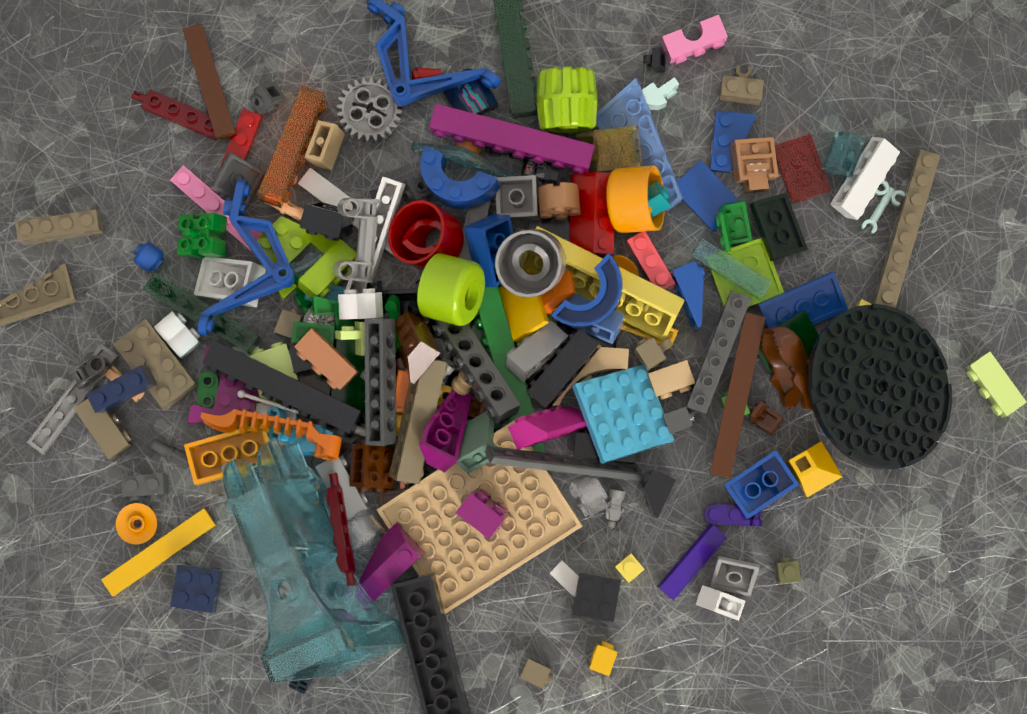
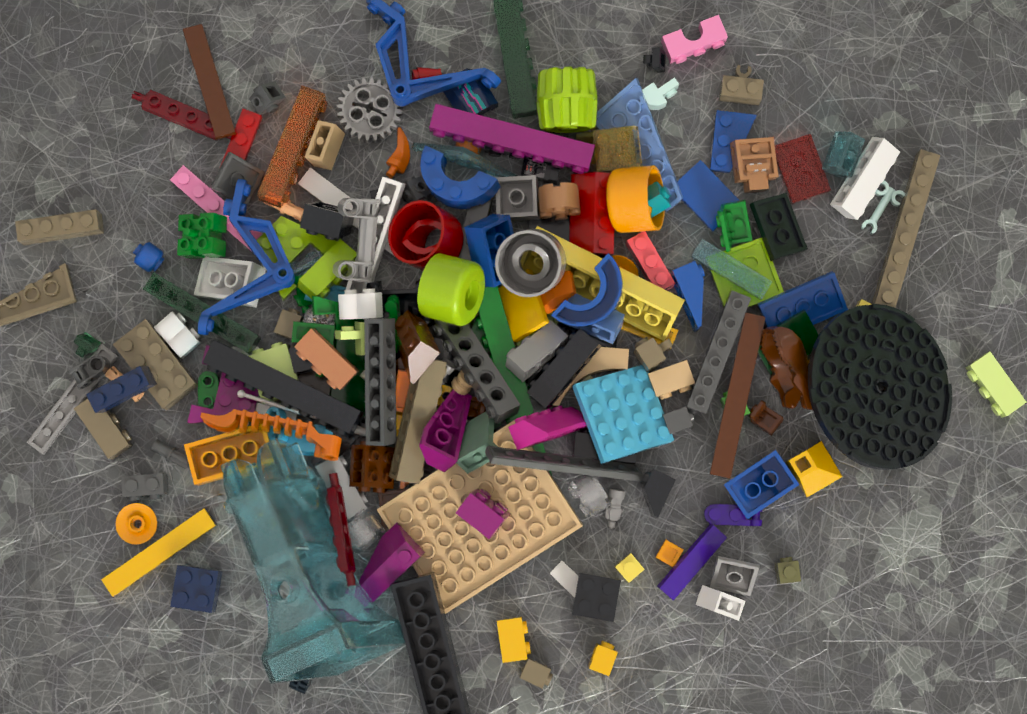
(86, 343): none -> clear green tile
(400, 158): none -> orange bar
(512, 639): none -> yellow brick
(669, 553): none -> light orange tile

